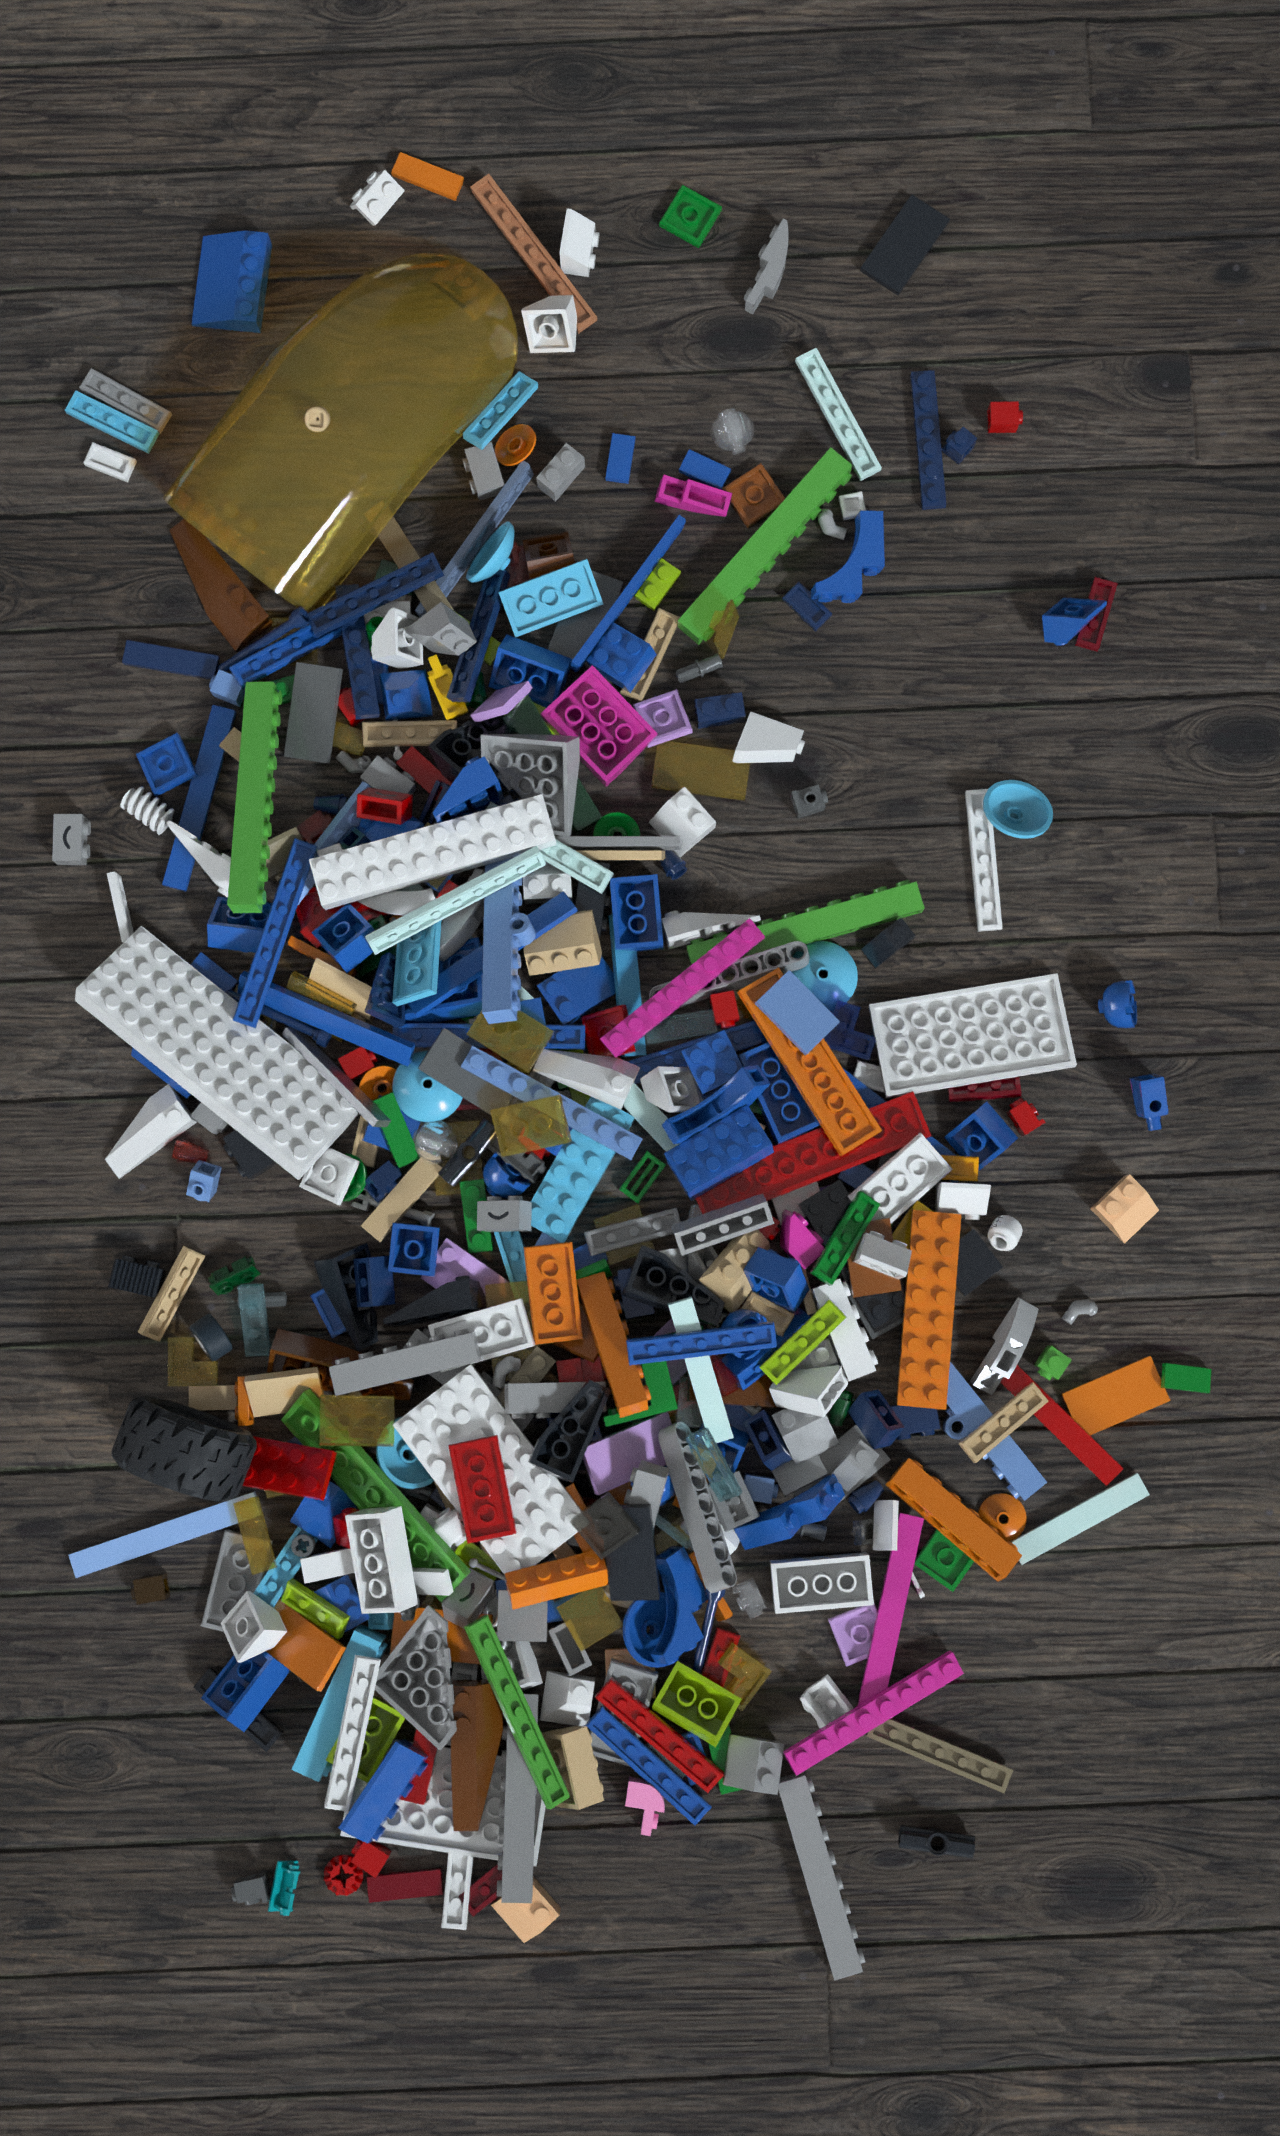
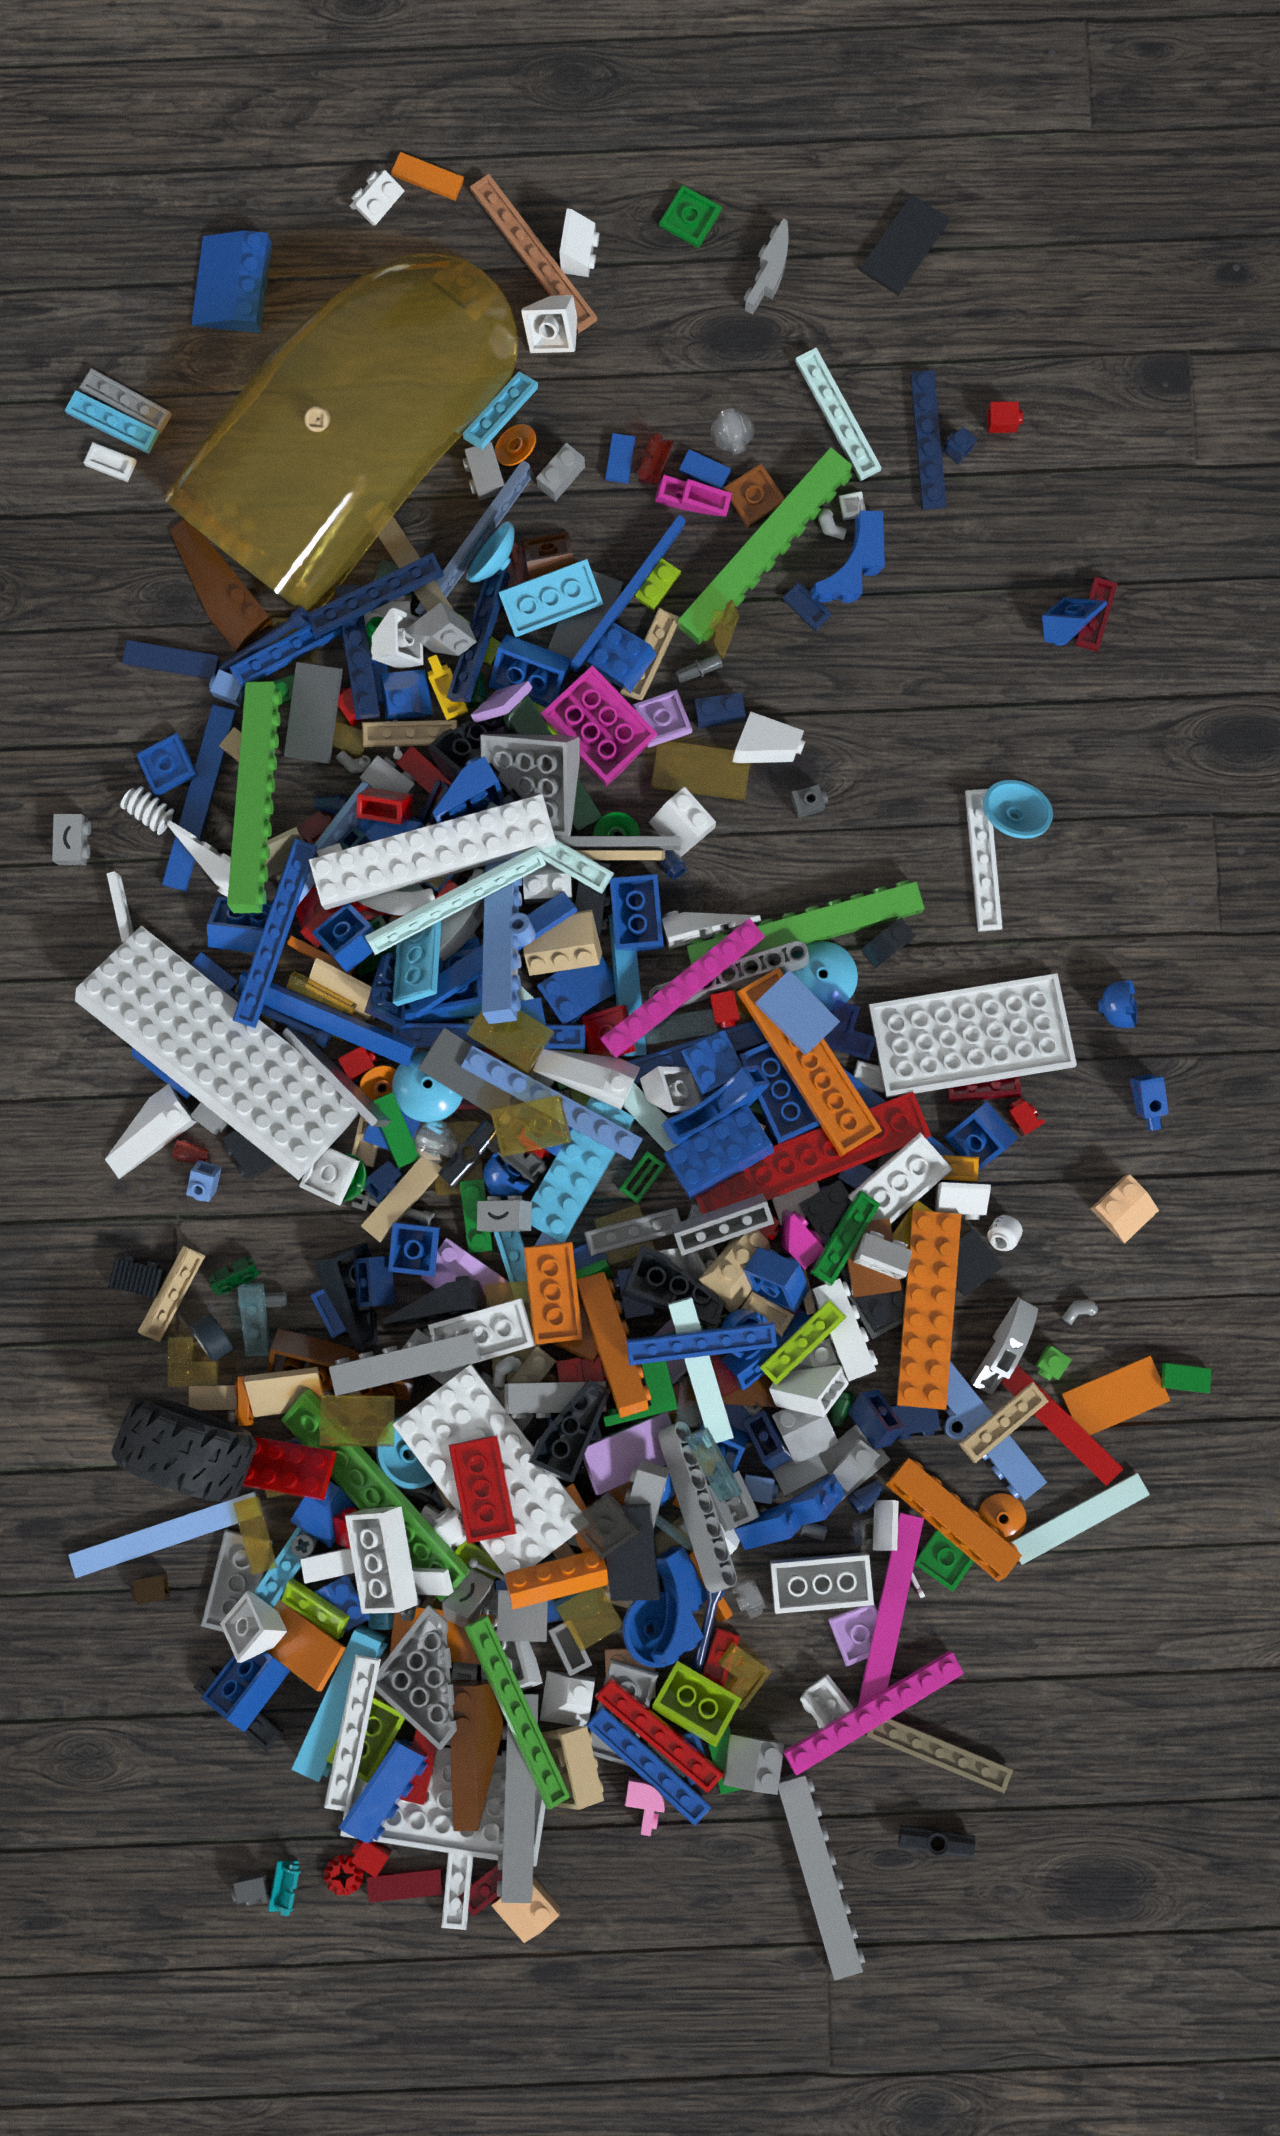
(651, 468): none -> clear red hinge

